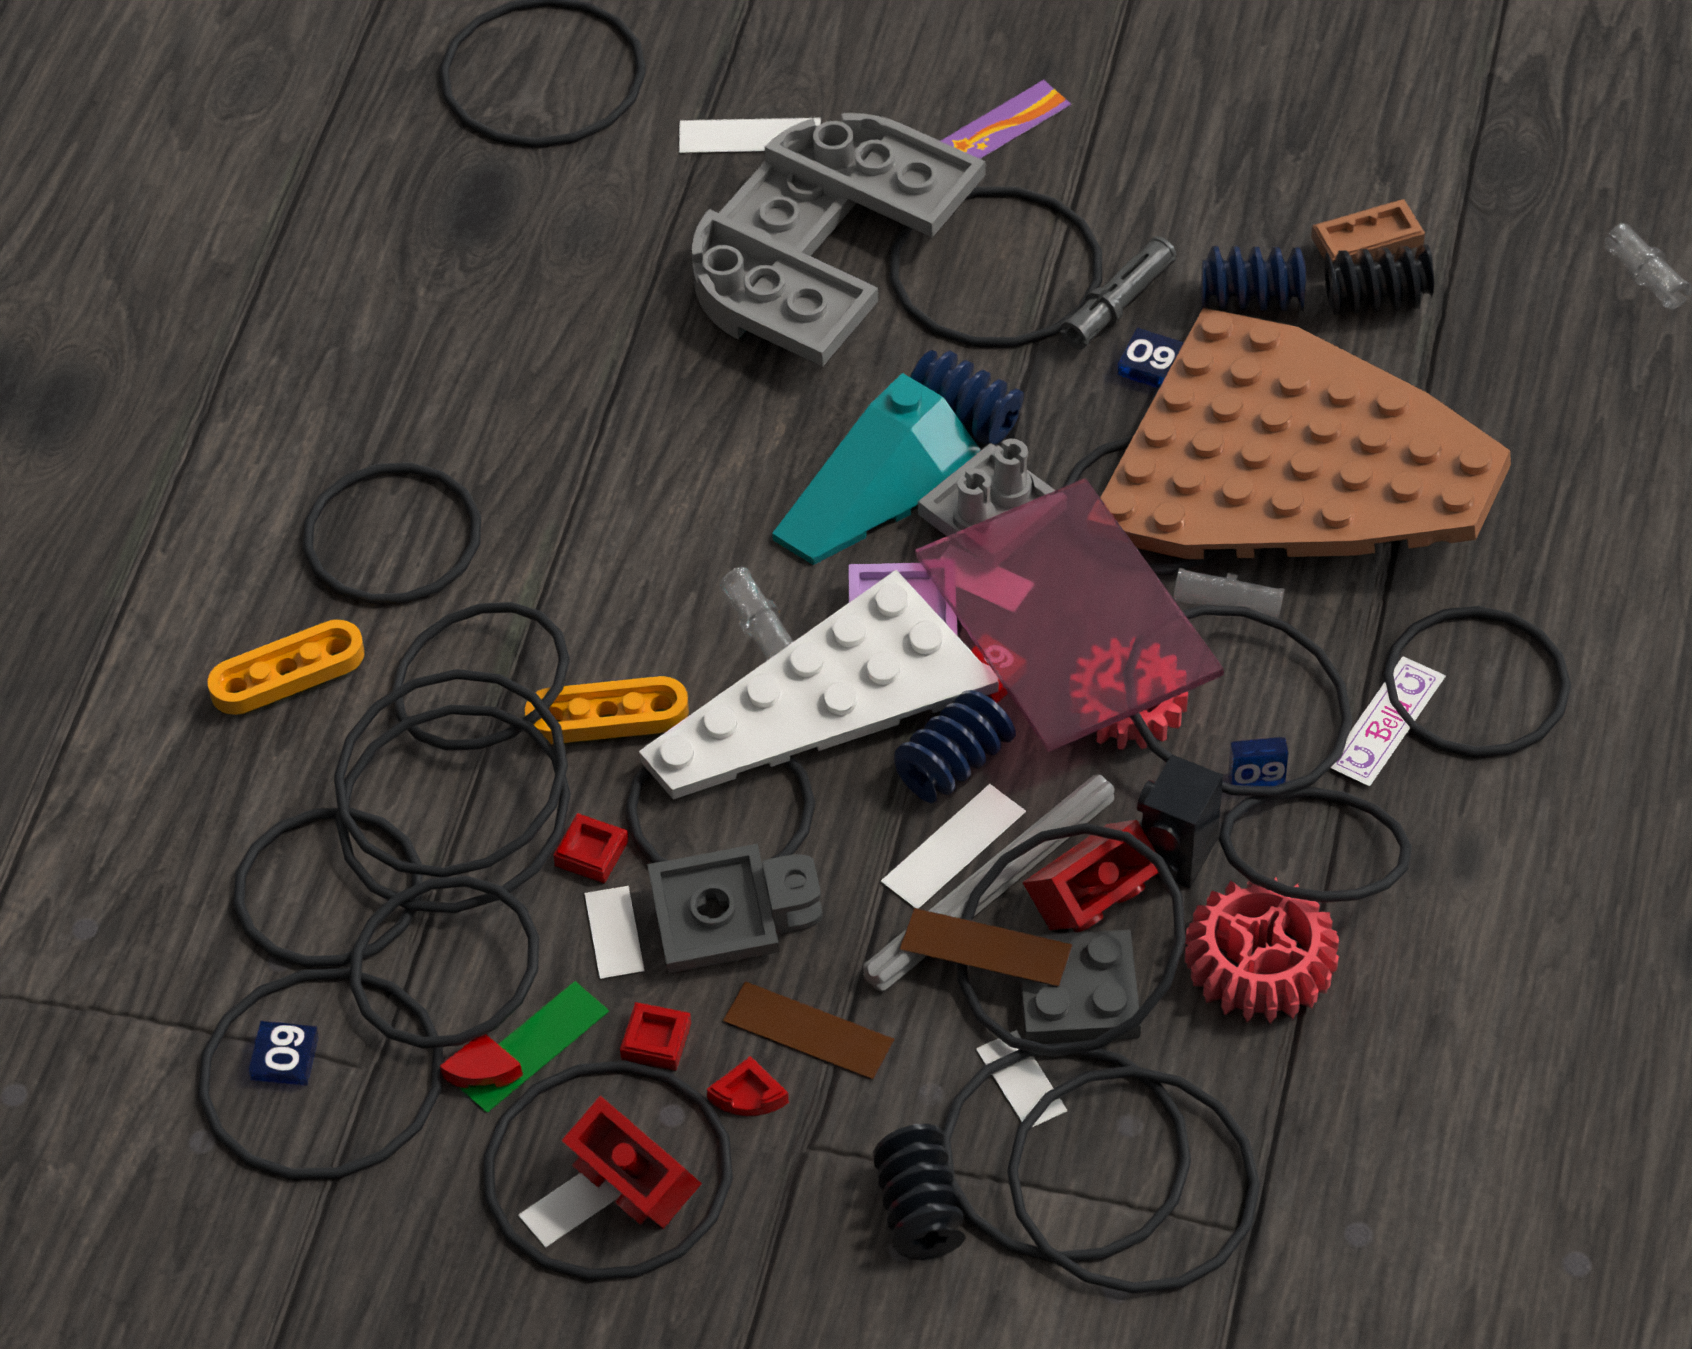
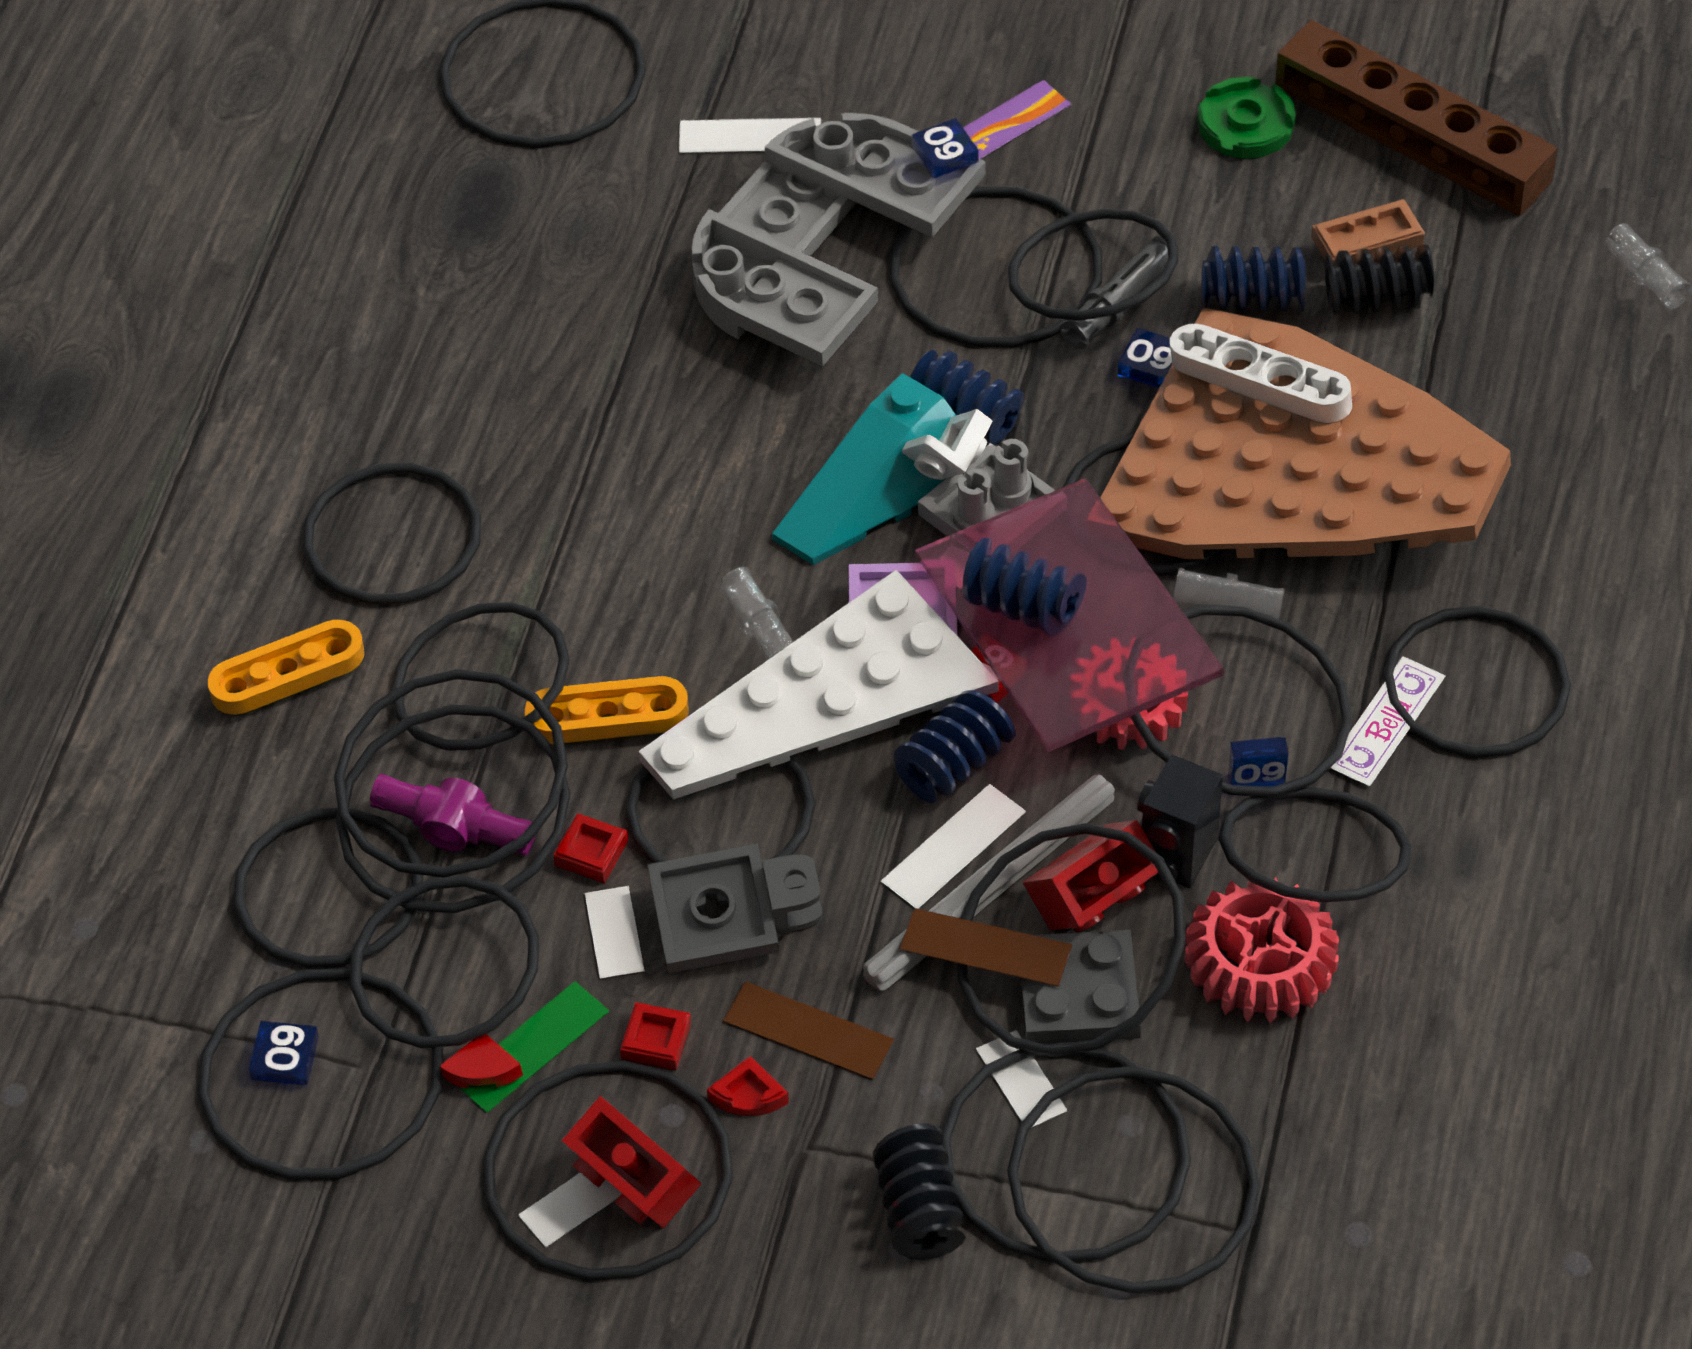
(449, 813): none -> magenta pin
(945, 148): none -> clear blue tile
(956, 450): none -> white bracket
(1020, 591): none -> dark blue piece
(1099, 312): none -> black piece
(1246, 118): none -> green tile
(1314, 394): none -> white beam
(1416, 117): none -> reddish brown brick

